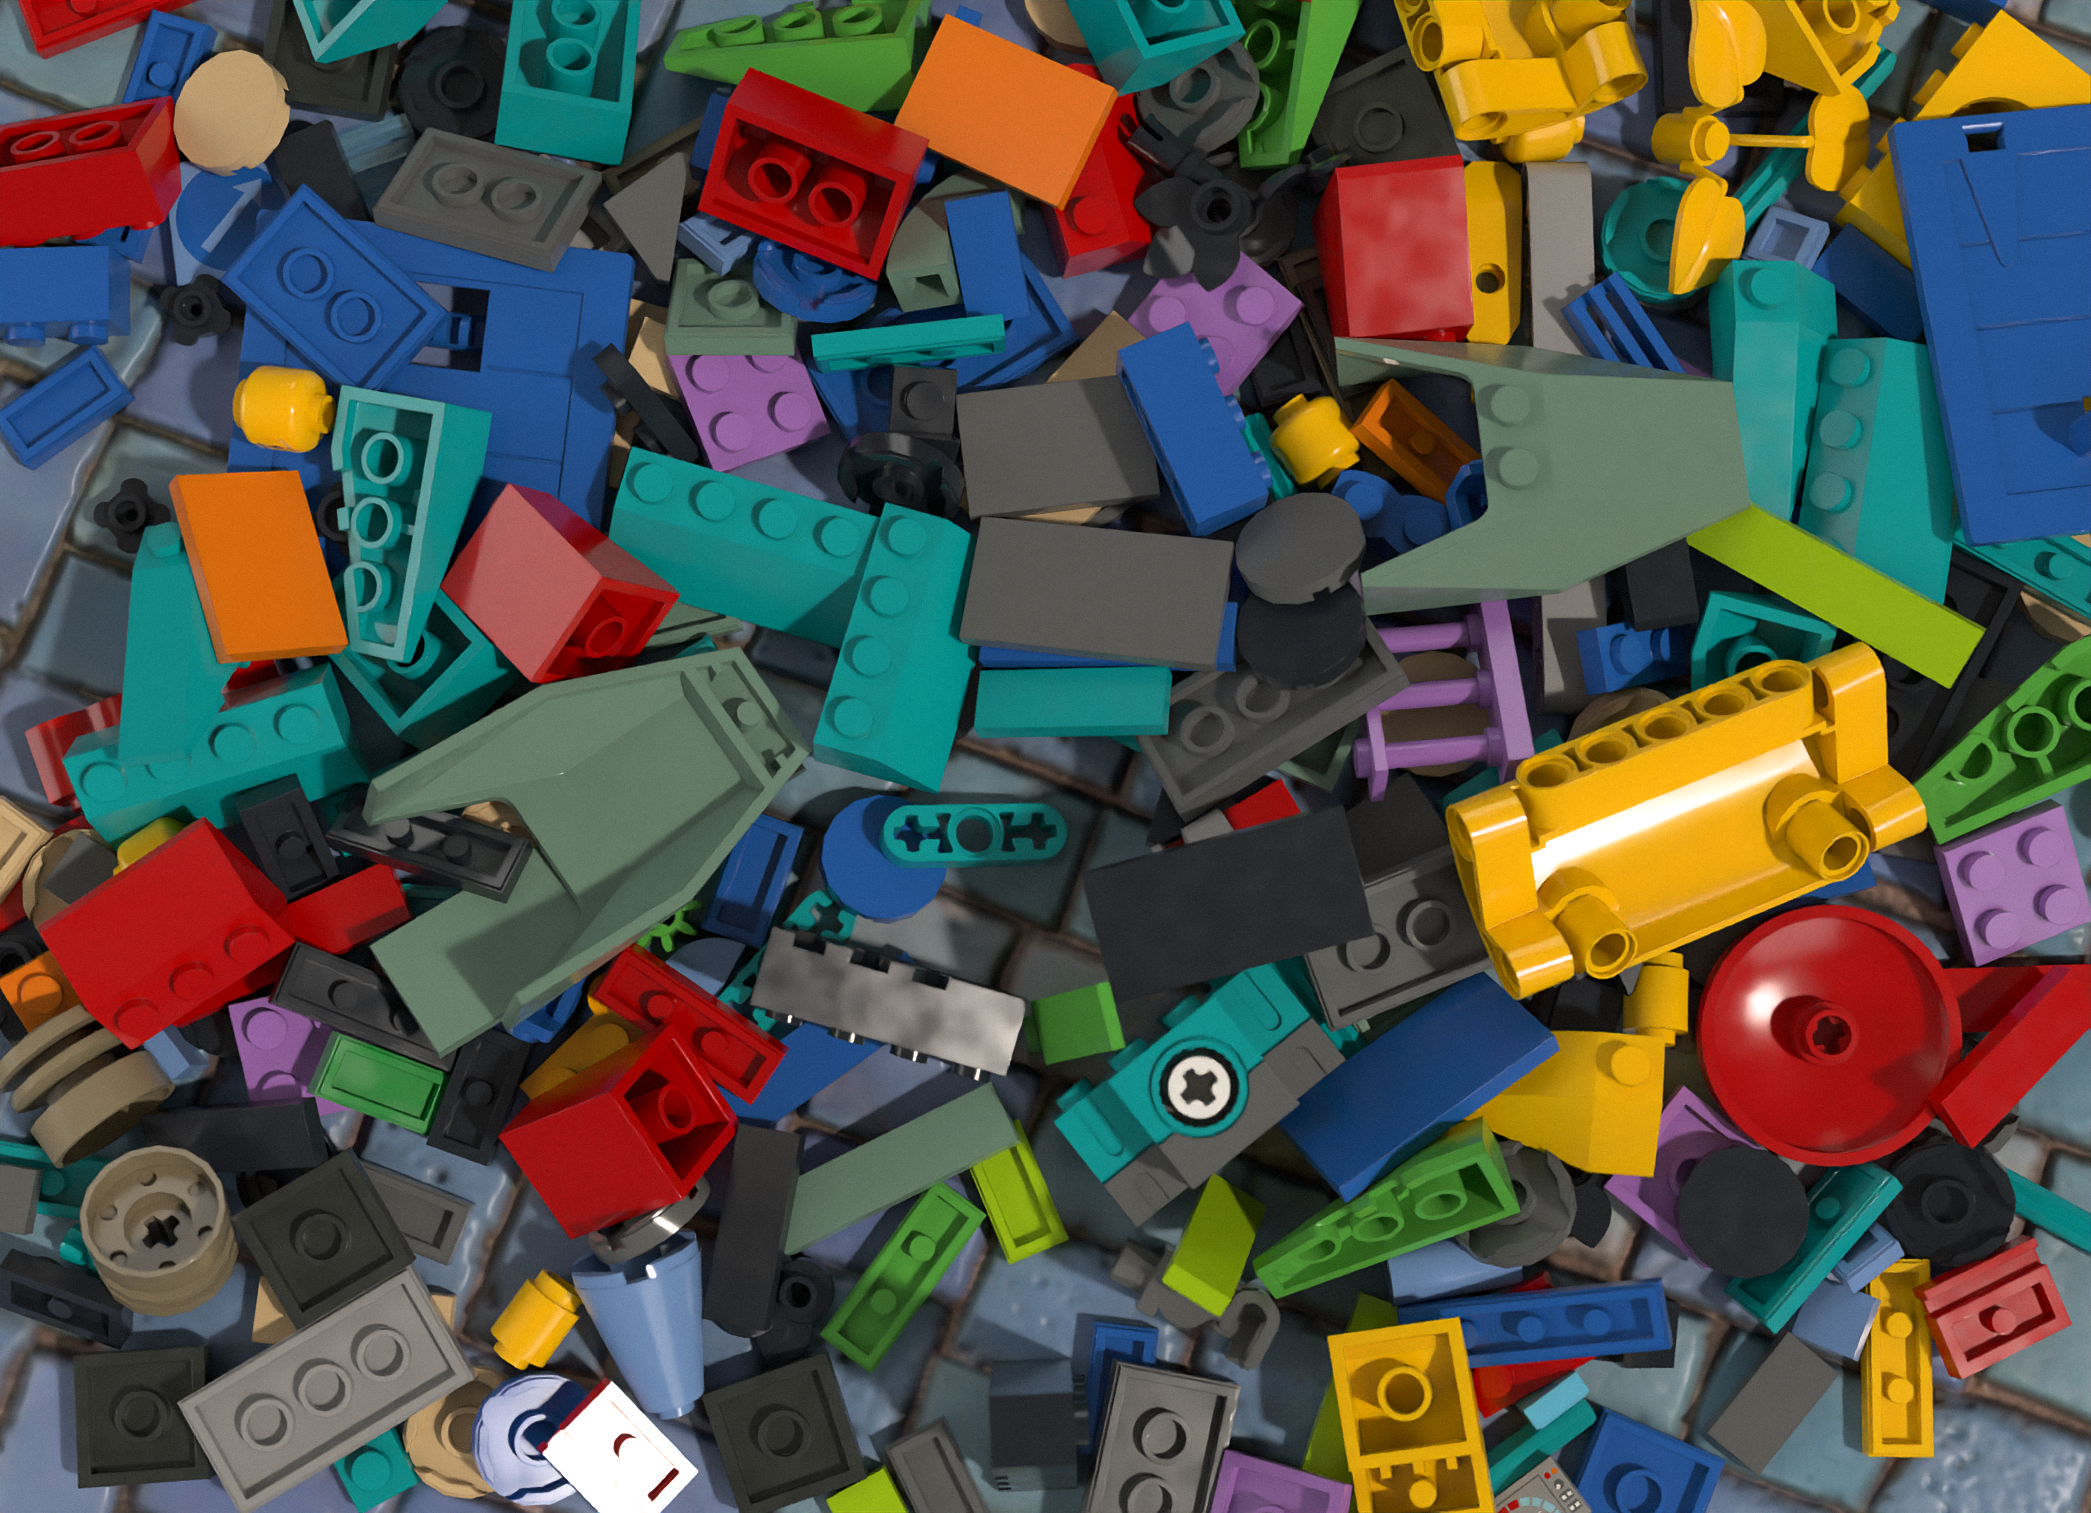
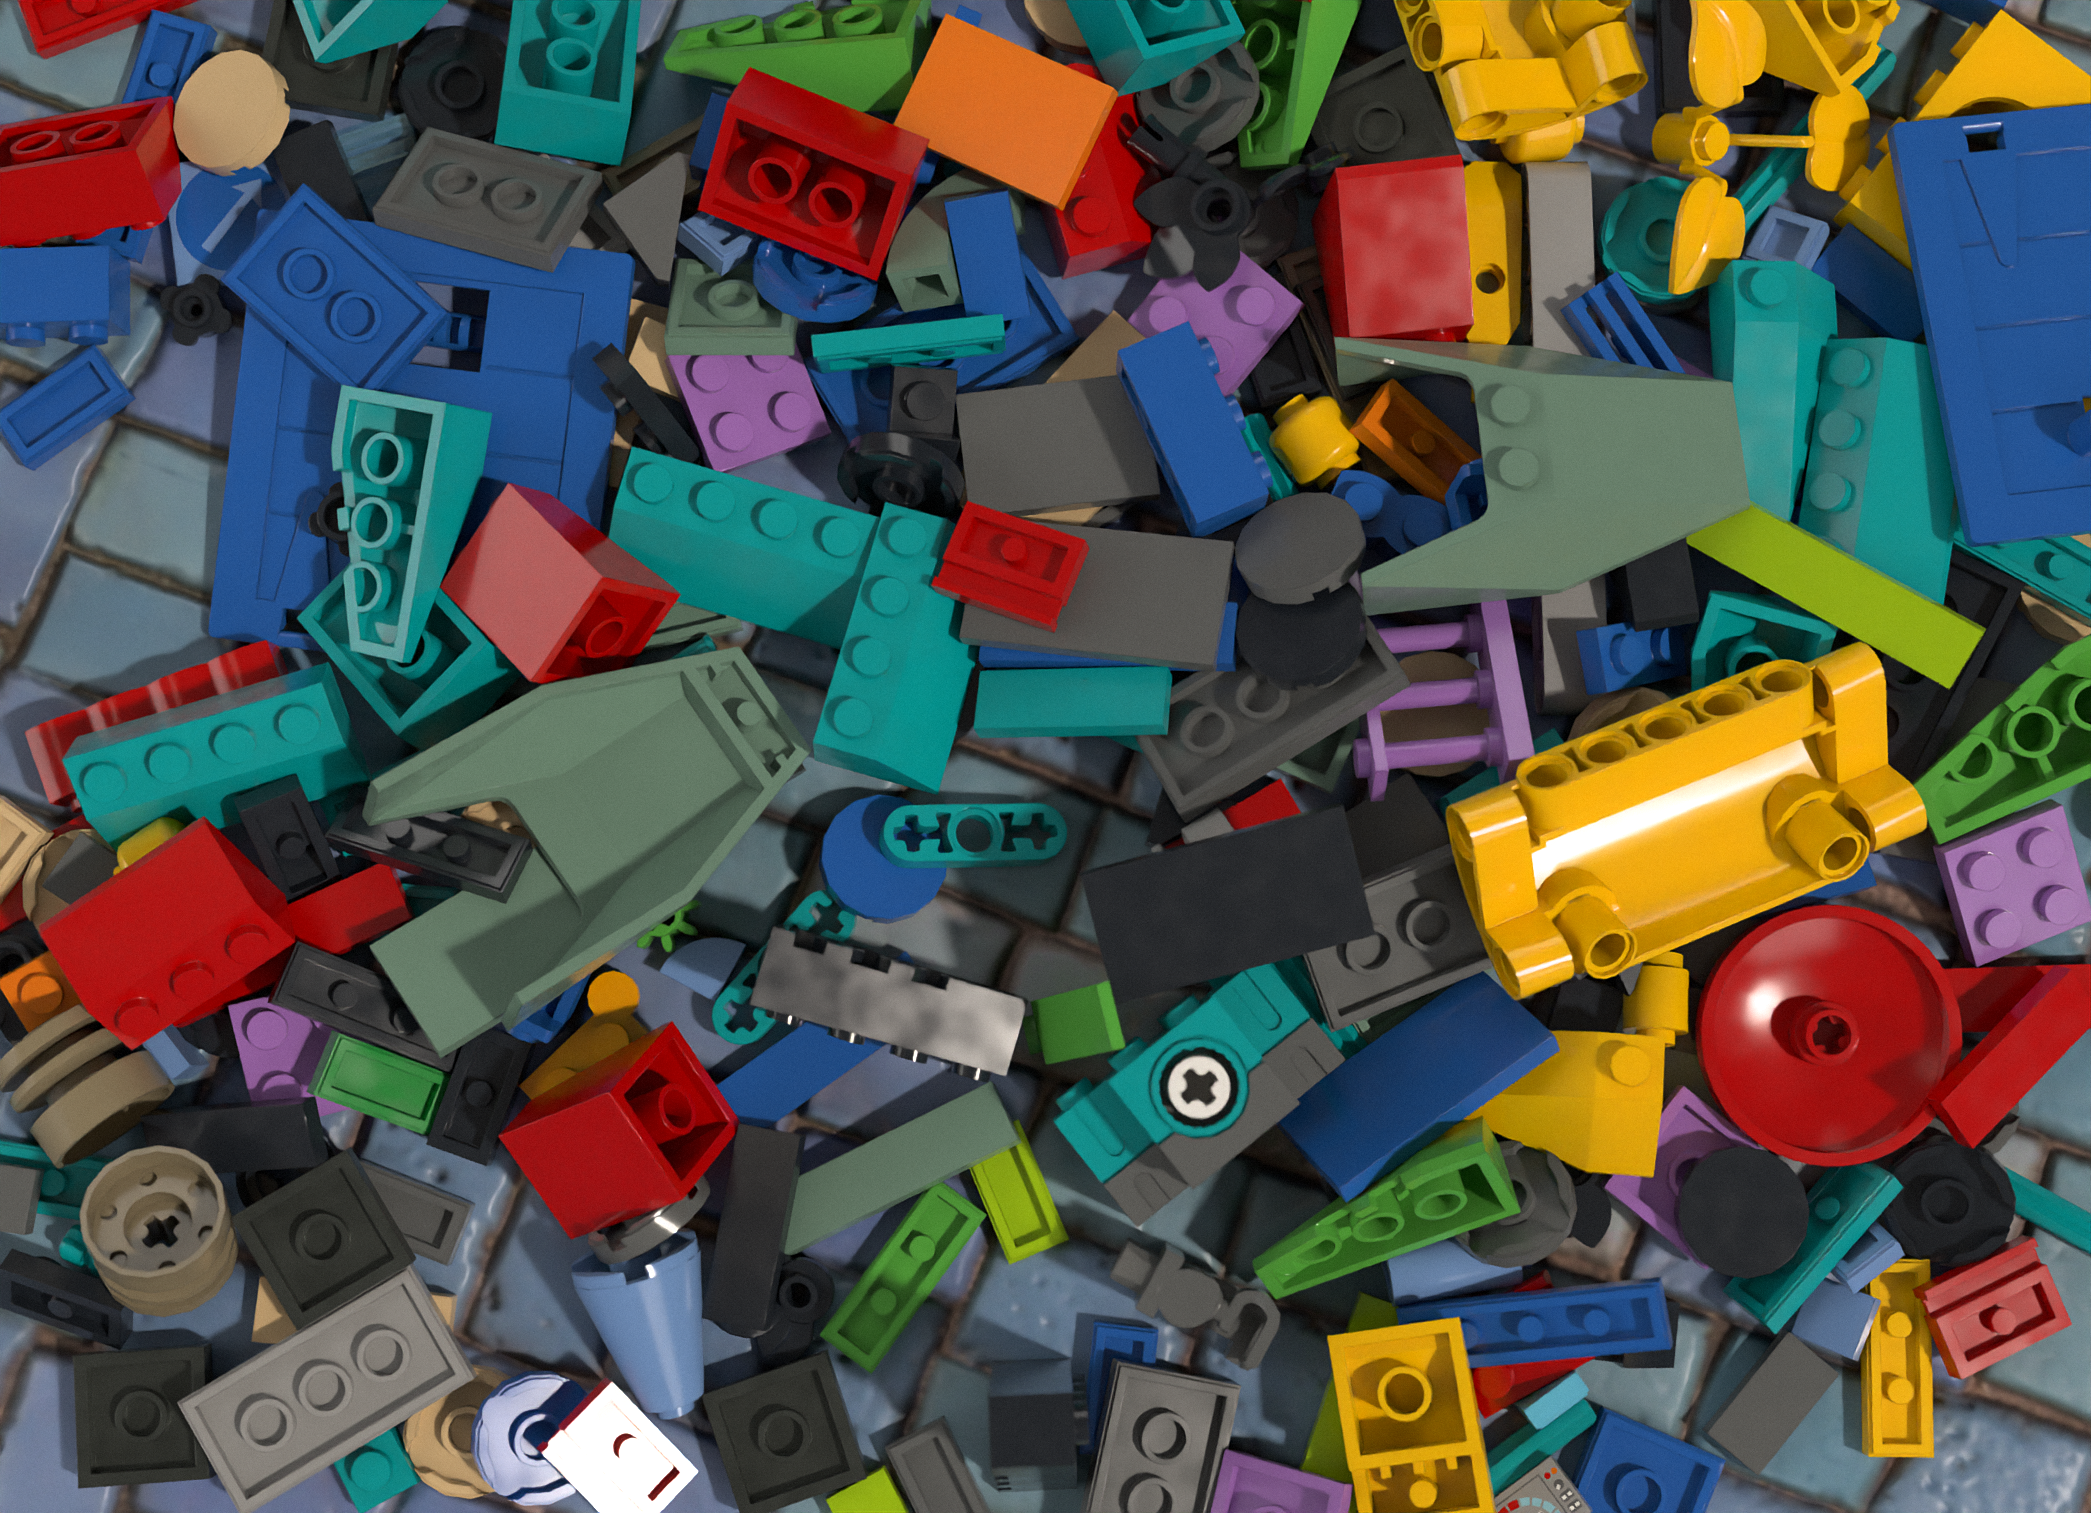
(114, 513): black plate -> none
(169, 660): teal wedge -> none
(258, 565): orange tile -> none
(284, 408): yellow head -> none
(536, 1320): yellow brick -> none
(724, 1041): red tile -> none
(754, 881): blue tile -> none
(1010, 566): none -> red plate
(1214, 1245): lime tile -> none

